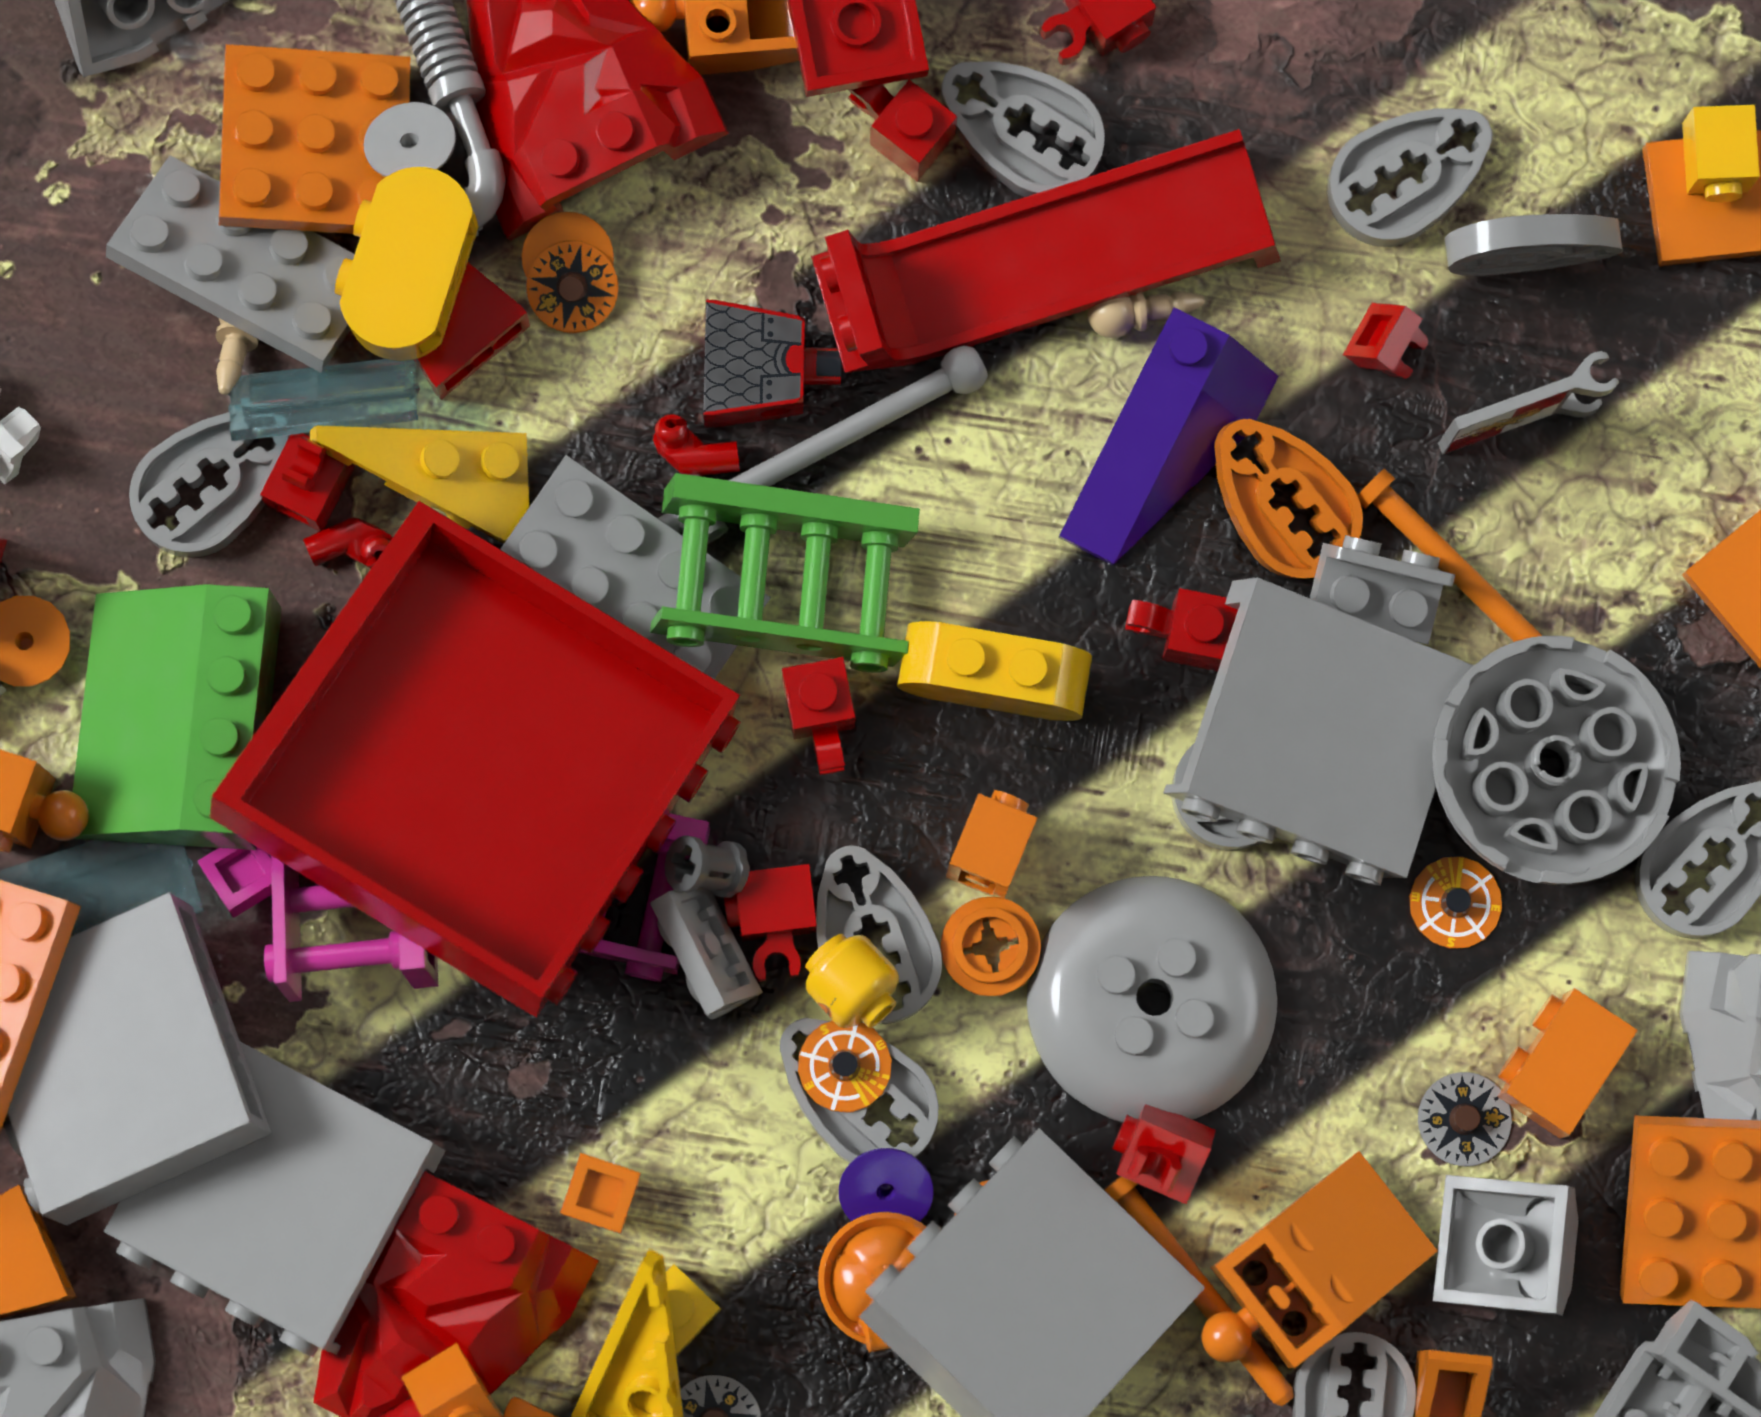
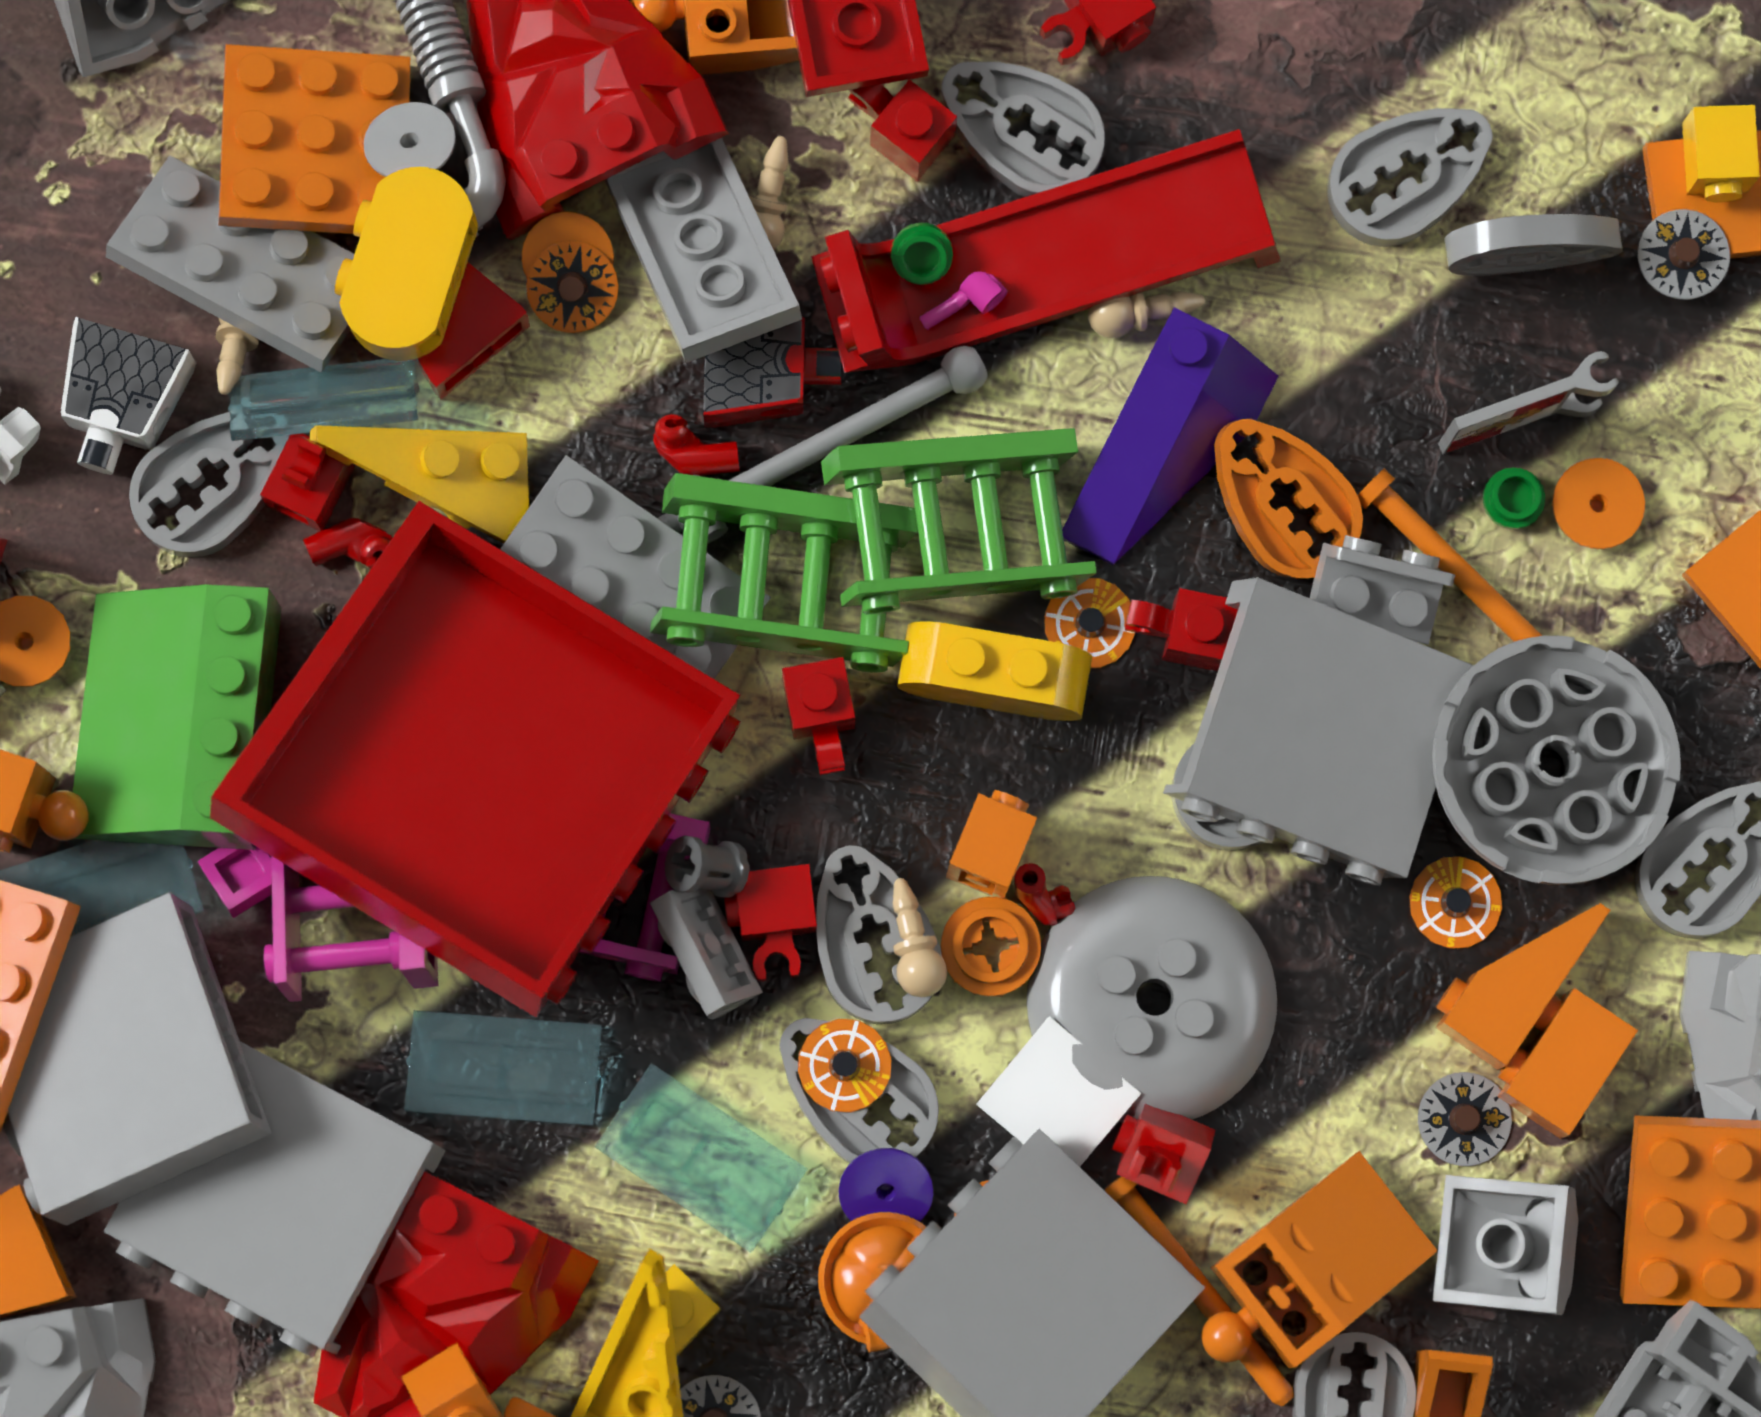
(120, 390): none -> torso
(503, 1068): none -> clear light blue piece
(600, 1193): orange tile -> none
(701, 1158): none -> clear light blue piece
(703, 249): none -> light grey plate
(769, 189): none -> tan bar
(852, 981): yellow head -> none
(921, 253): none -> green plate
(921, 968): none -> tan bar
(978, 288): none -> dark pink hand
(981, 463): none -> bright green fence
(1043, 904): none -> red arm
(1050, 1094): none -> white sticker
(1091, 621): none -> orange piece
(1384, 338): red tile -> none
(1506, 998): none -> orange slope
(1513, 498): none -> green plate
(1598, 503): none -> orange piece
(1683, 254): none -> piece

